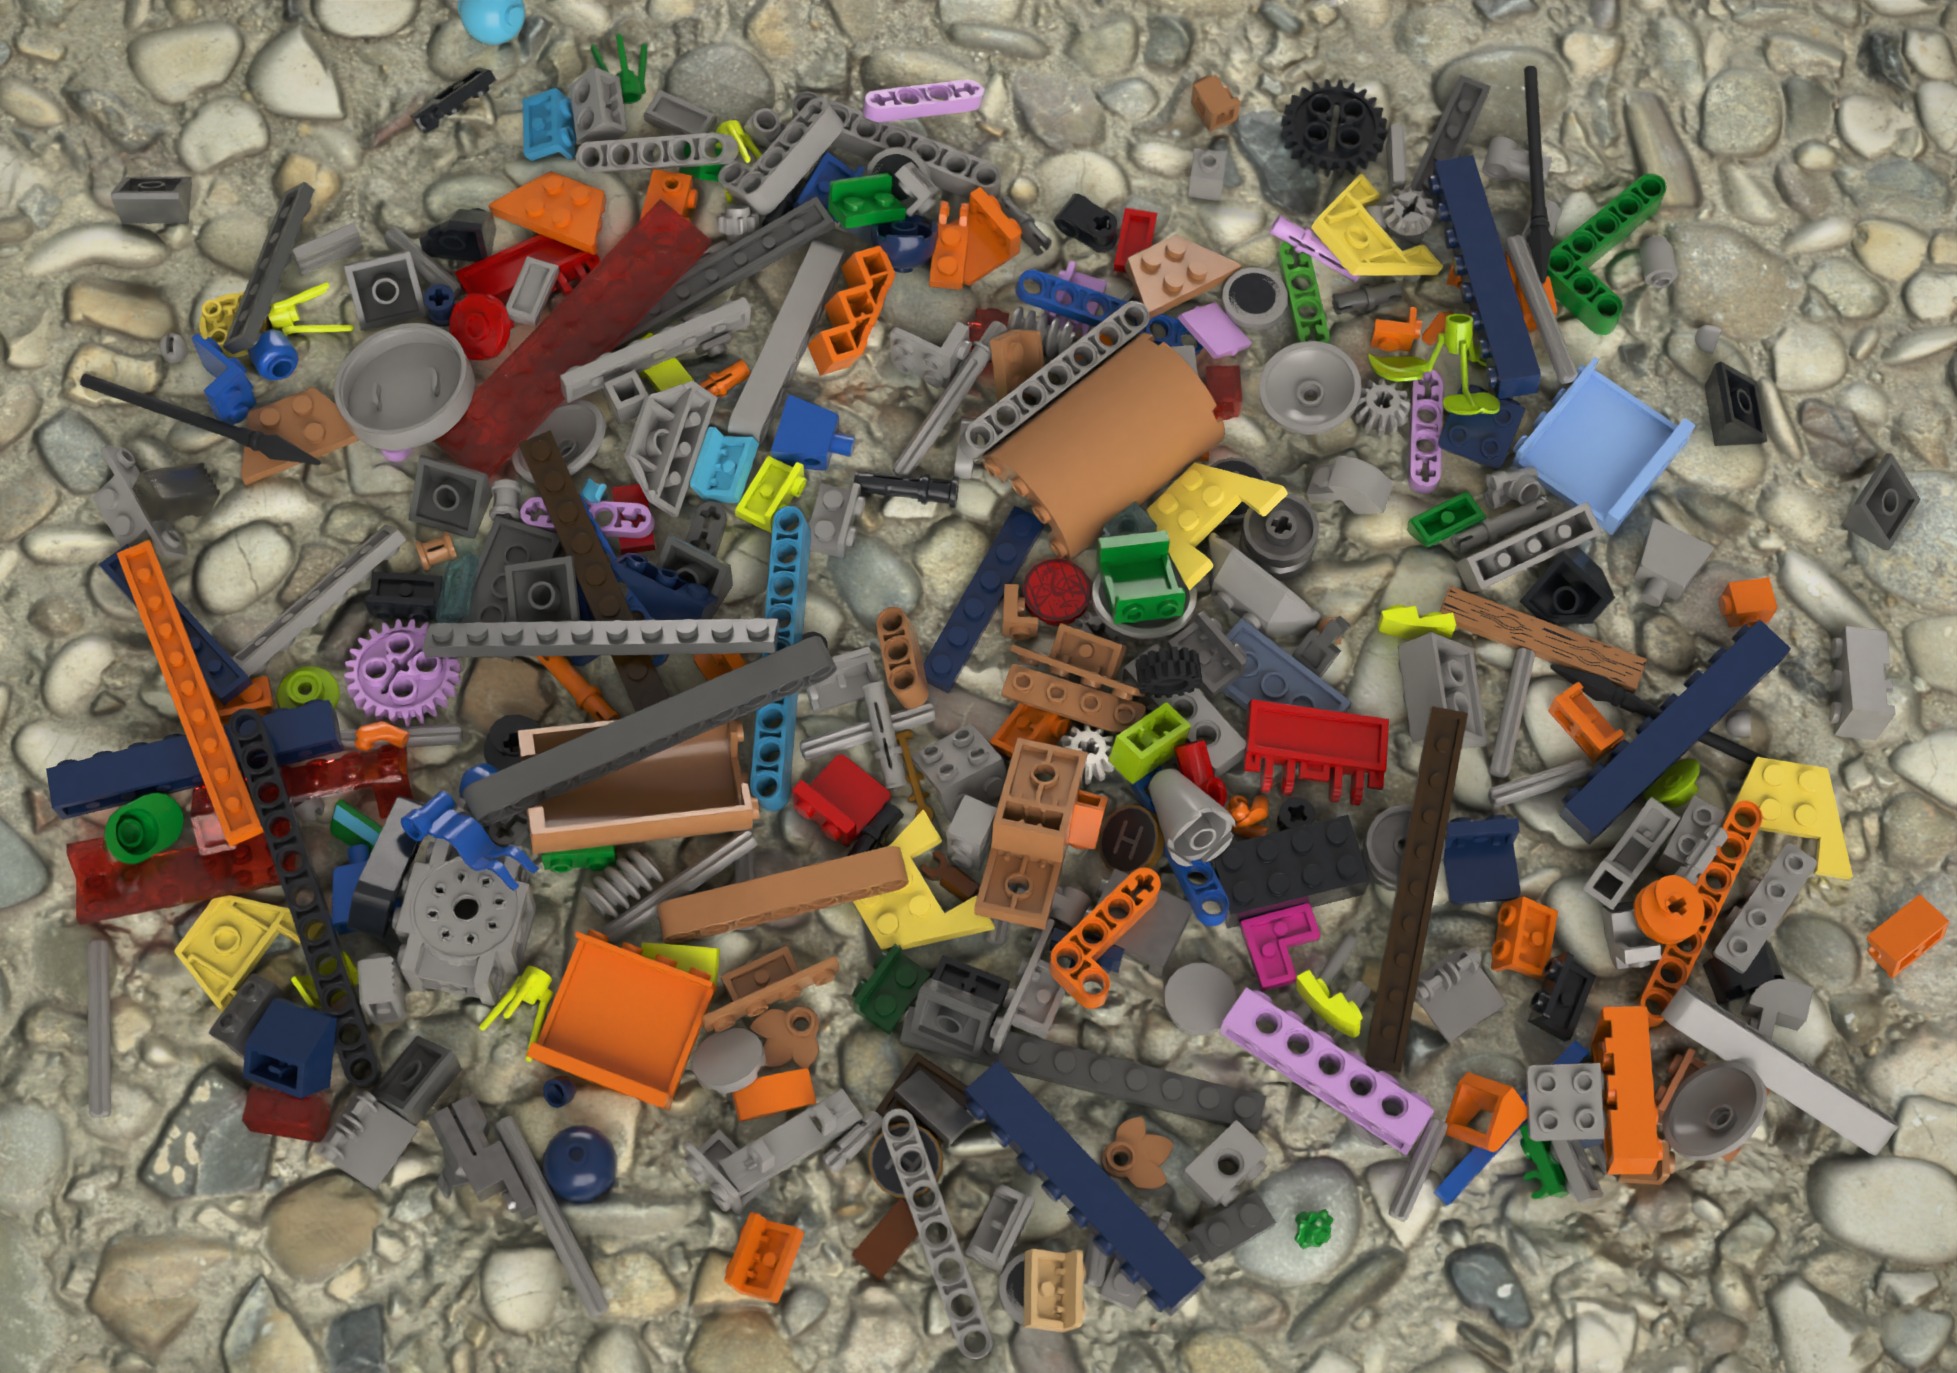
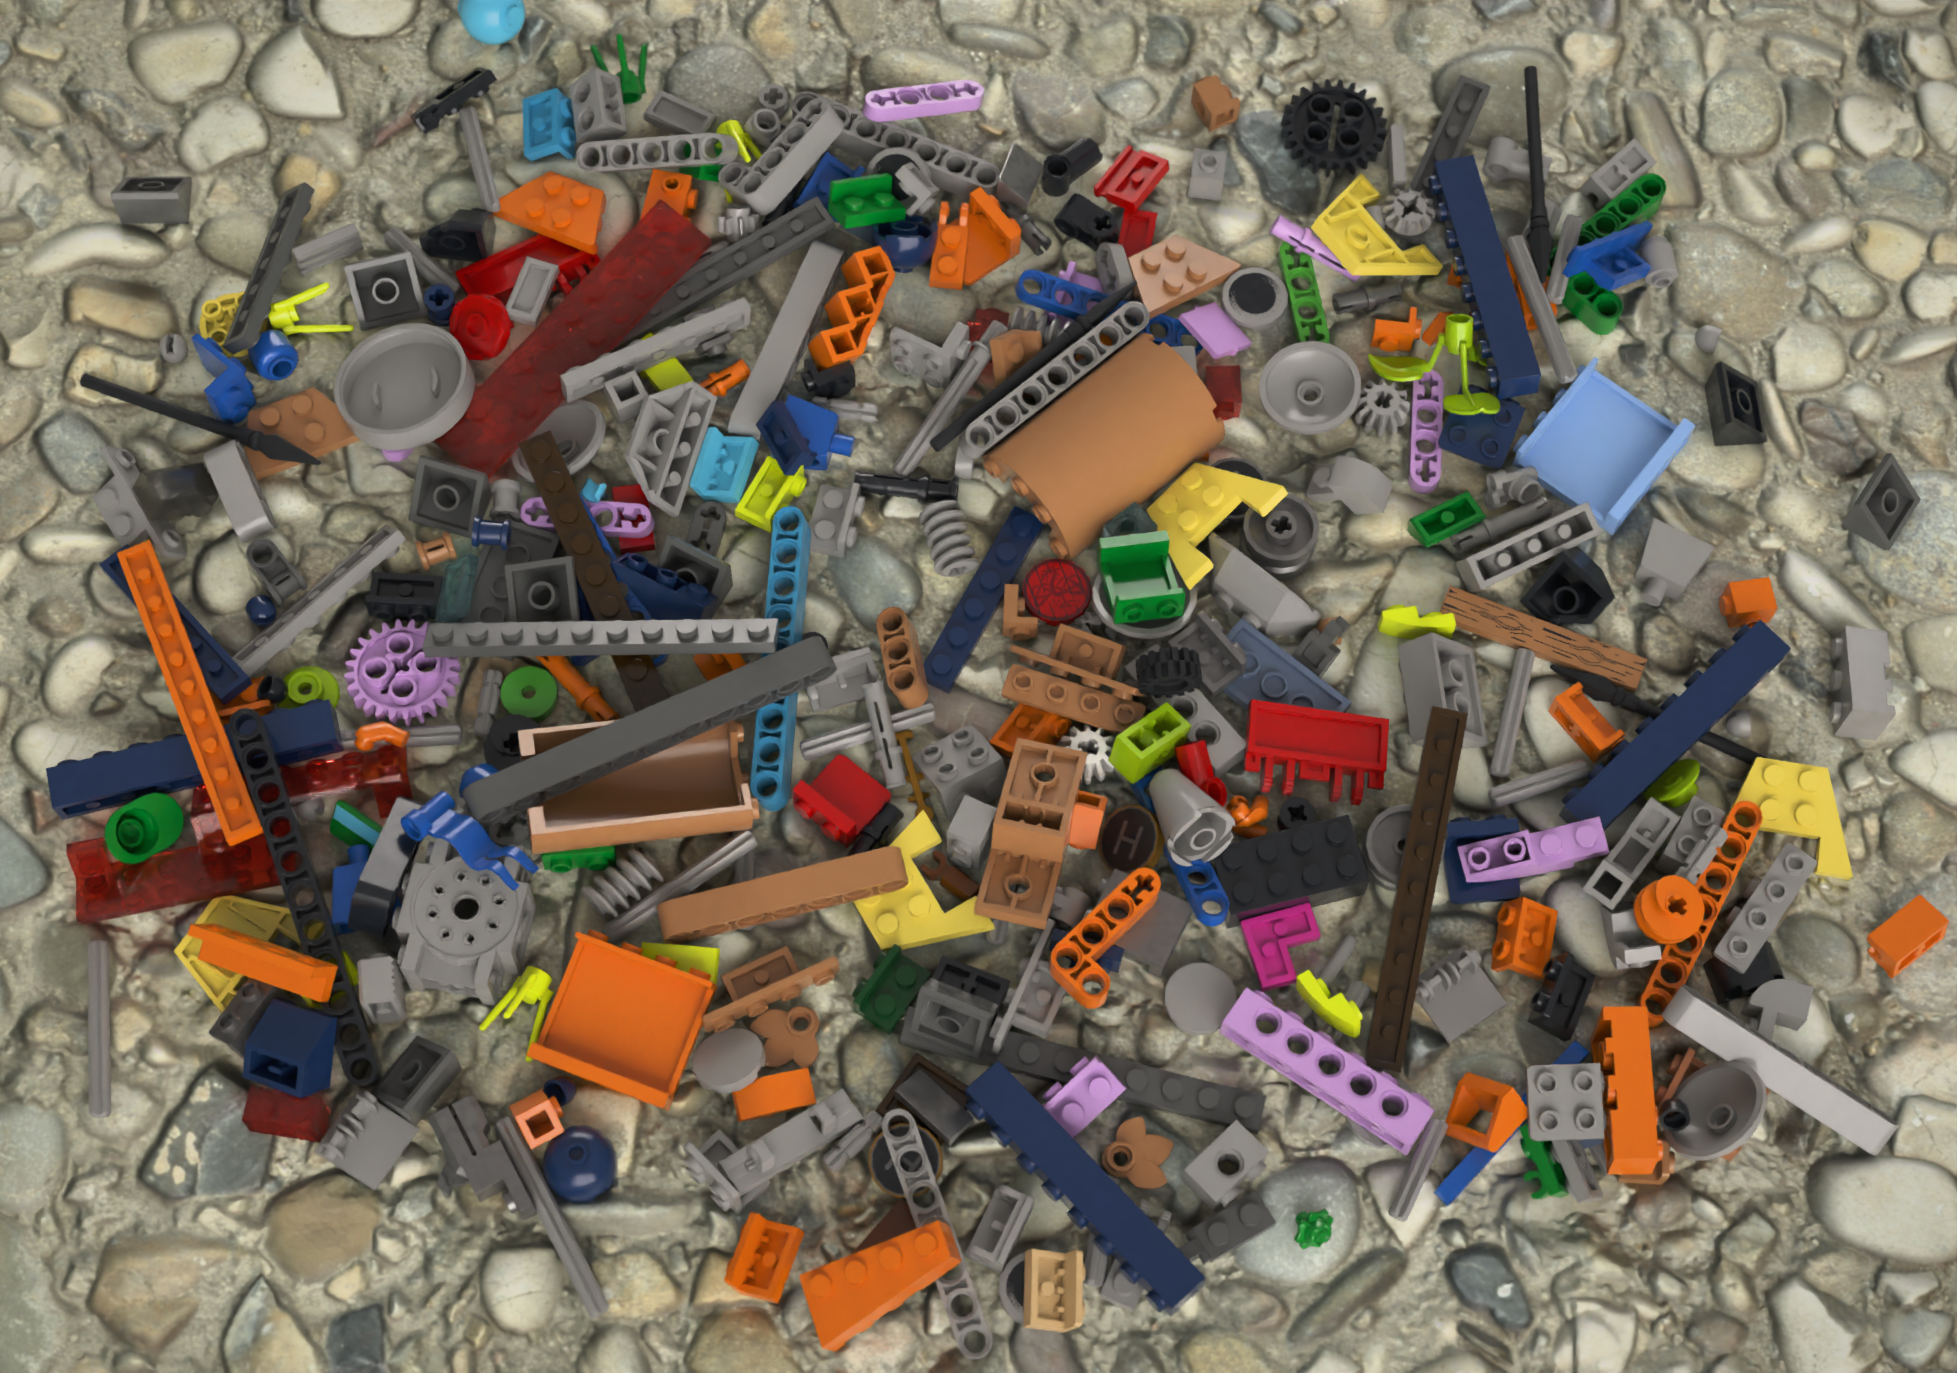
(239, 490): none -> light grey beam
(261, 610): none -> dark blue hinge
(265, 961): none -> orange fence
(273, 689): none -> black hinge
(277, 575): none -> dark grey piece
(479, 159): none -> light grey axle
(488, 702): none -> light grey axle
(491, 533): none -> dark blue bush
(529, 679): none -> bright green piece
(538, 1118): none -> orange brick
(774, 90): none -> light grey bush
(785, 439): none -> dark blue plate
(829, 382): none -> black bracket
(849, 409): none -> light grey axle
(868, 1284): none -> orange wedge
(947, 540): none -> light grey piece
(1018, 177): none -> flat silver slope
(1069, 165): none -> black piece
(1070, 335): none -> black piece
(1083, 1096): none -> lavender bracket
(1113, 268): none -> light grey beam
(1131, 178): none -> red plate
(1533, 853): none -> lavender slope
(1568, 240): none -> light grey axle
(1611, 258): none -> blue bracket
(1618, 173): none -> light grey hinge
(1674, 1115): none -> black hinge

